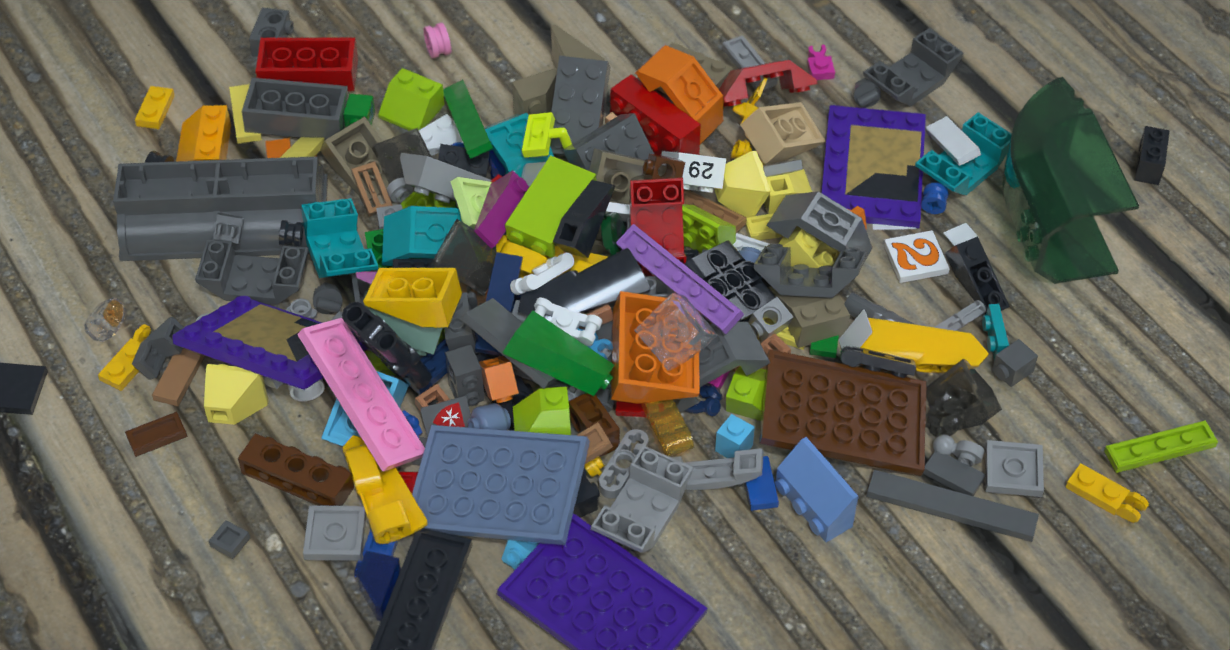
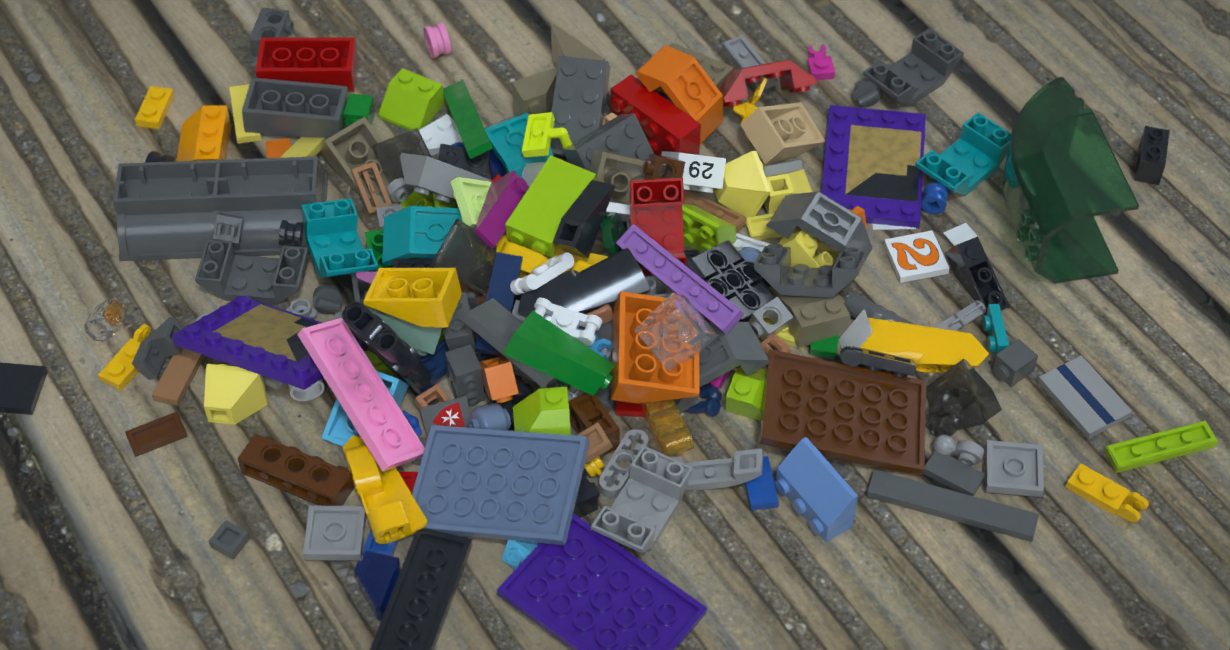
(734, 436): medium azure brick -> none
(740, 148): yellow plate -> none
(953, 141): white tile -> none
(1084, 397): none -> light grey tile

